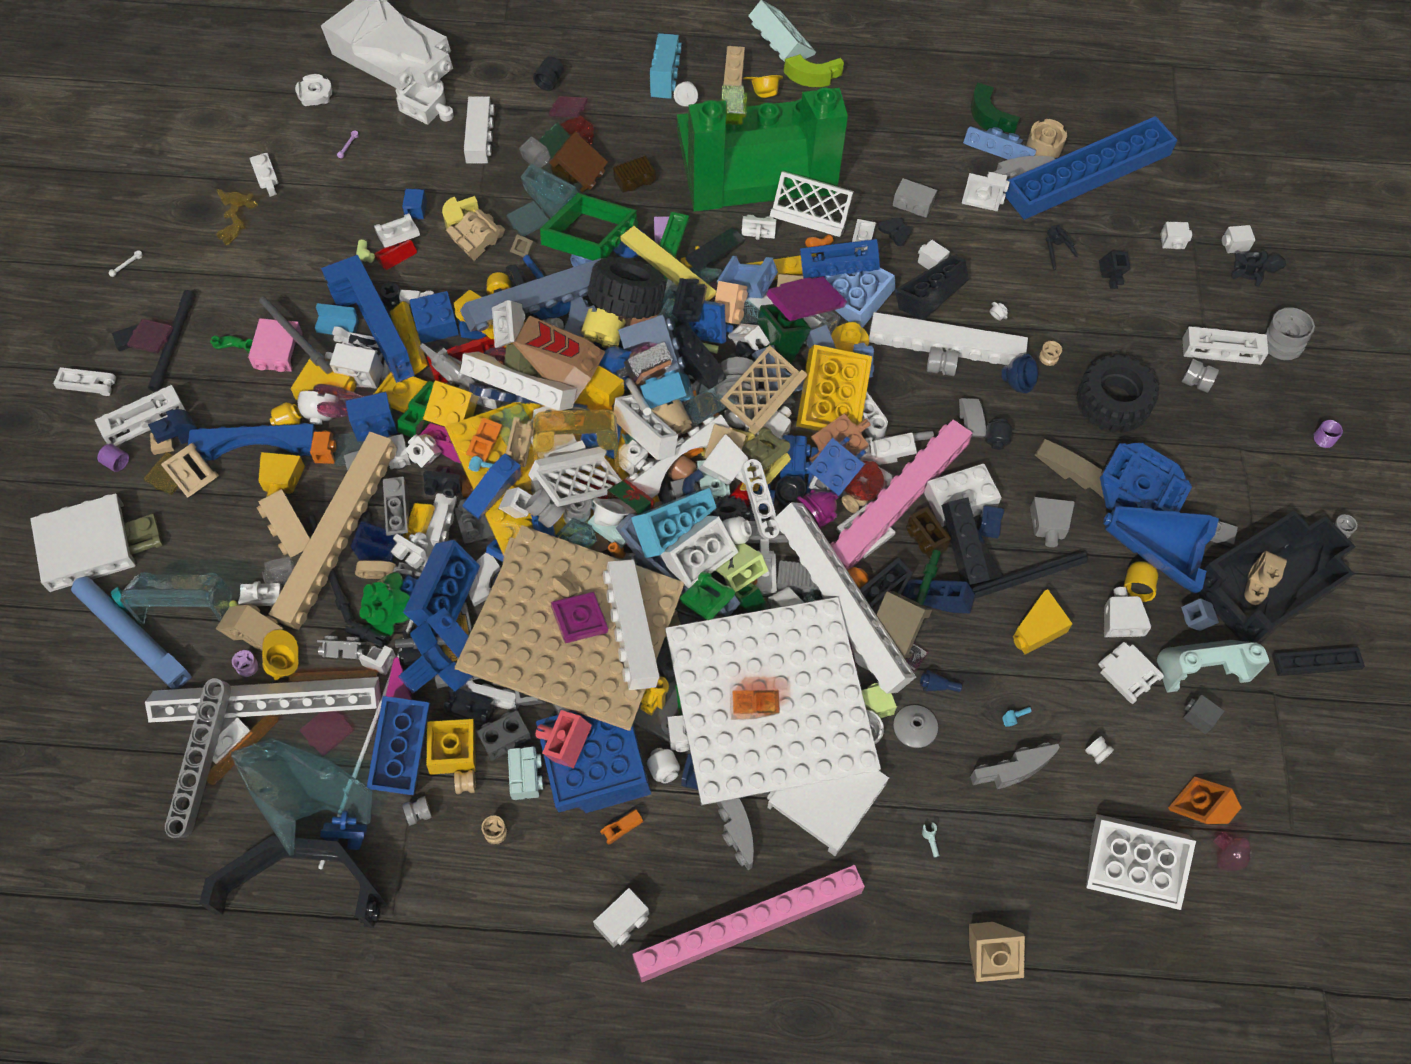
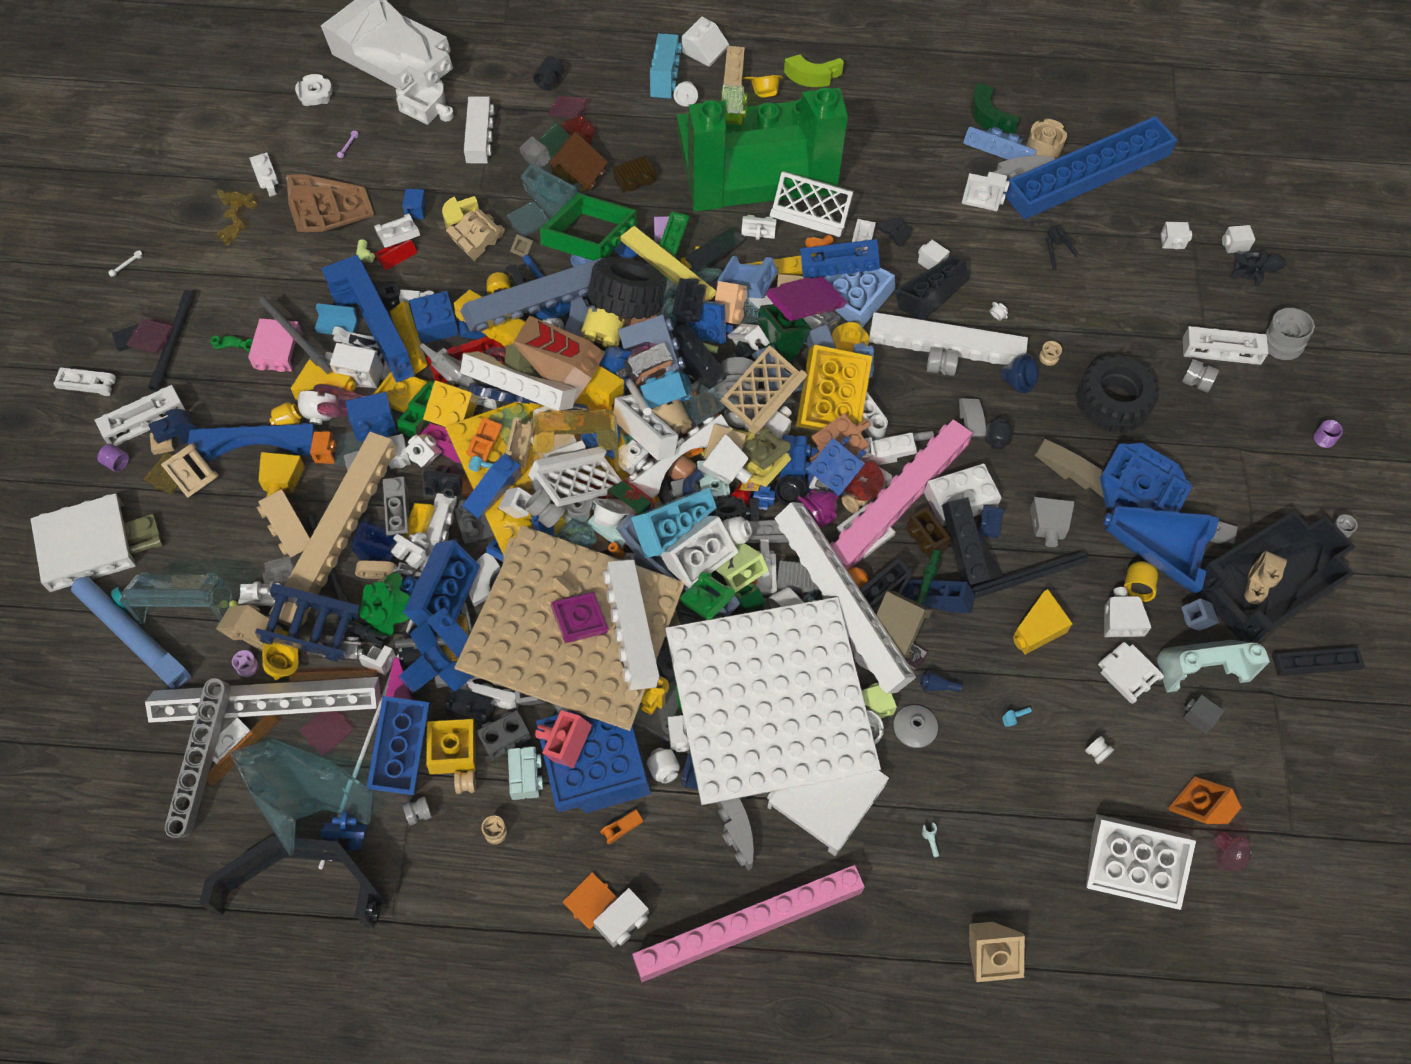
(303, 601): none -> dark blue fence
(325, 203): none -> medium nougat wedge
(507, 322): white slope -> none
(589, 900): none -> orange piece
(704, 42): none -> white slope
(754, 704): clear orange slope -> none
(756, 500): white beam -> none
(780, 32): light aqua slope -> none
(914, 198): light grey brick -> none
(1022, 766): light grey slope -> none
(1114, 266): black brick -> none

